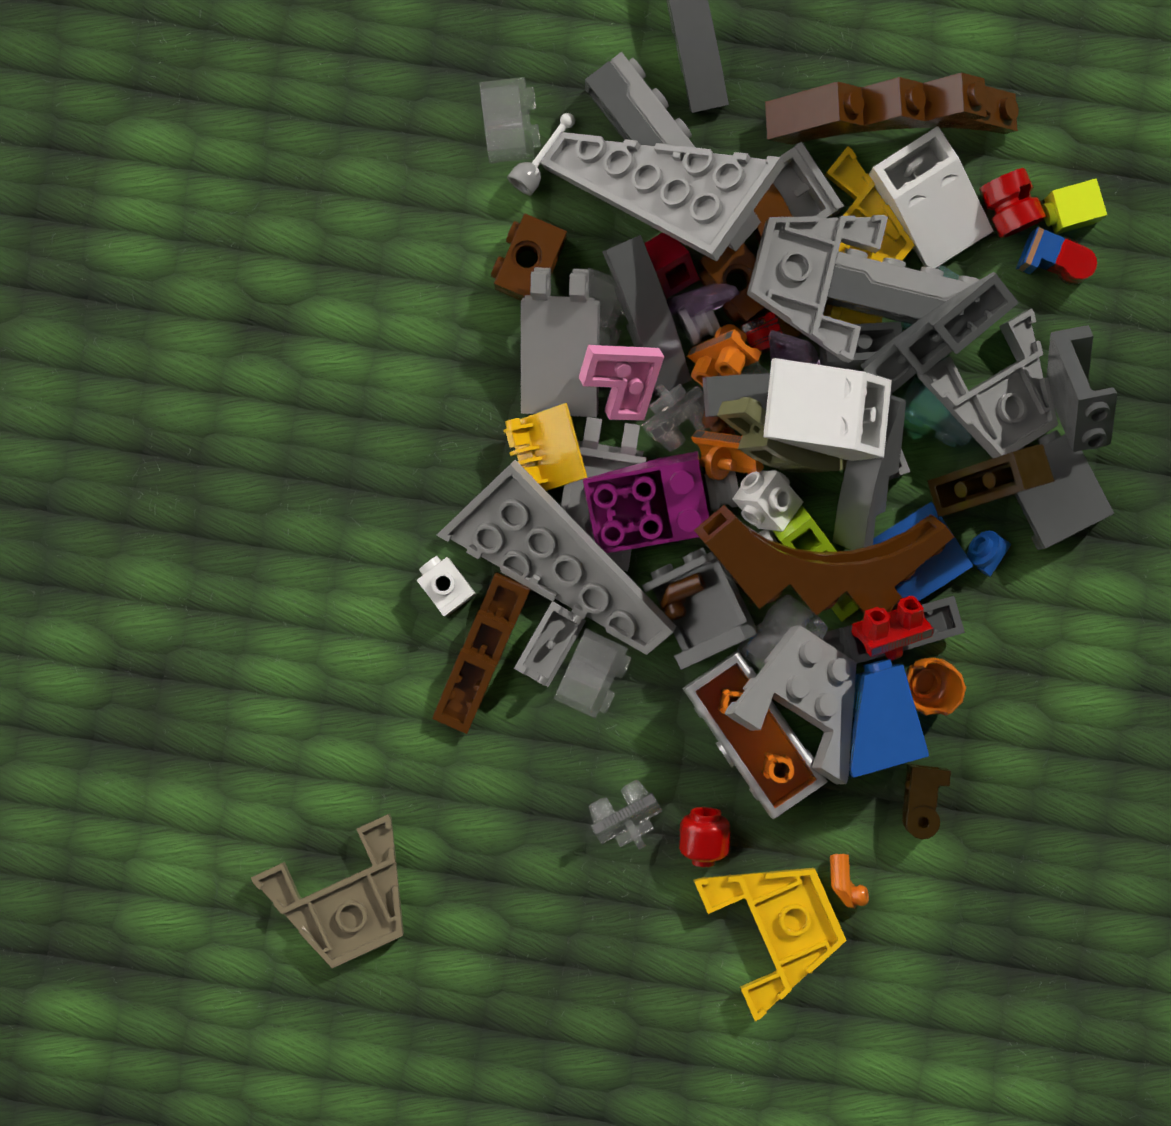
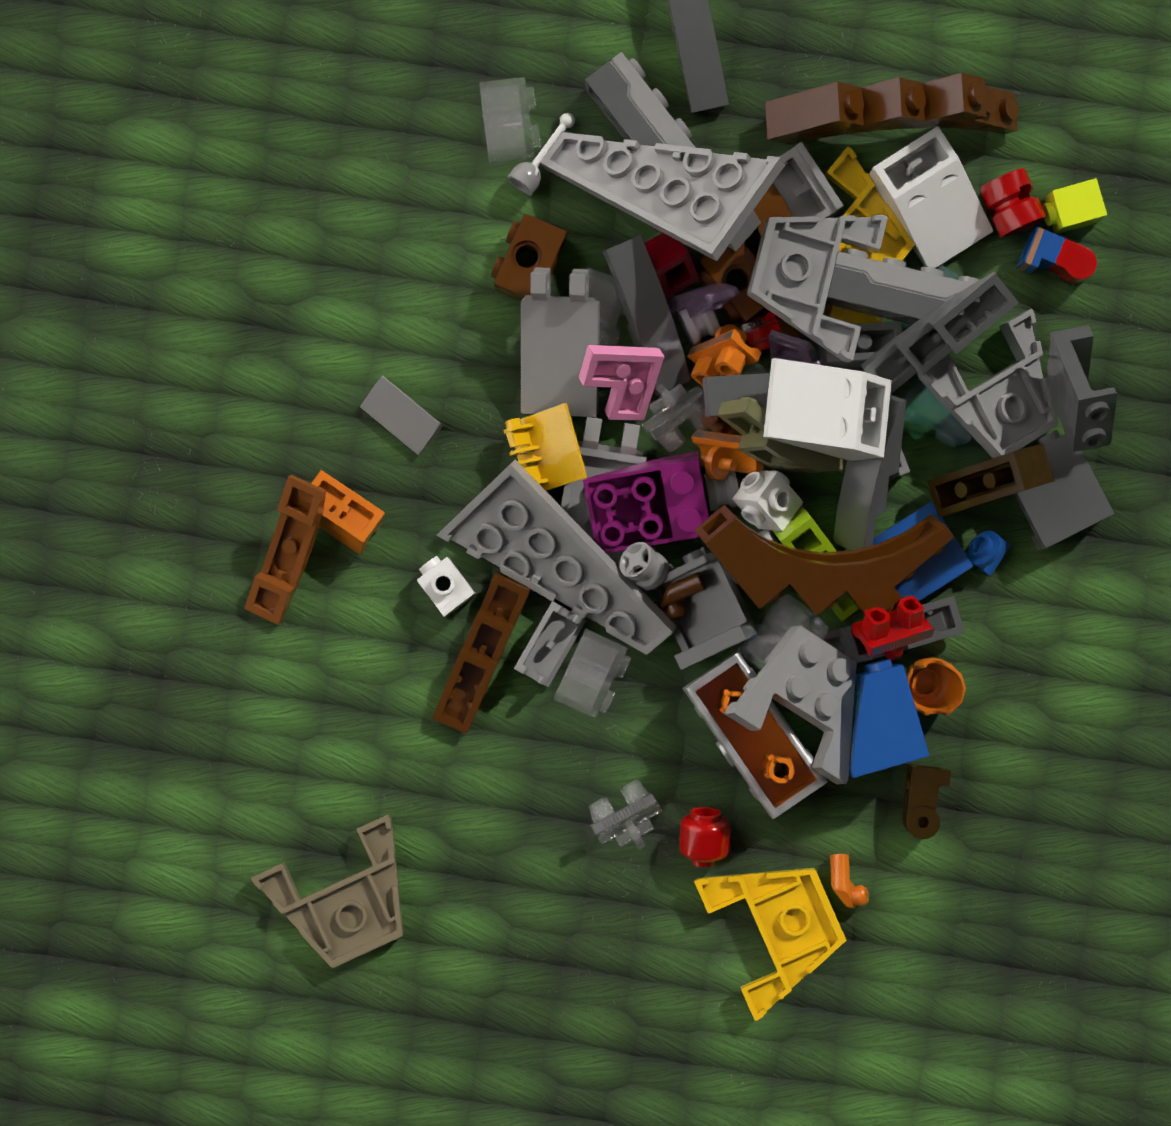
(289, 550): none -> dark orange slope
(347, 514): none -> orange hinge
(401, 415): none -> light grey slope
(644, 565): none -> light grey wheel

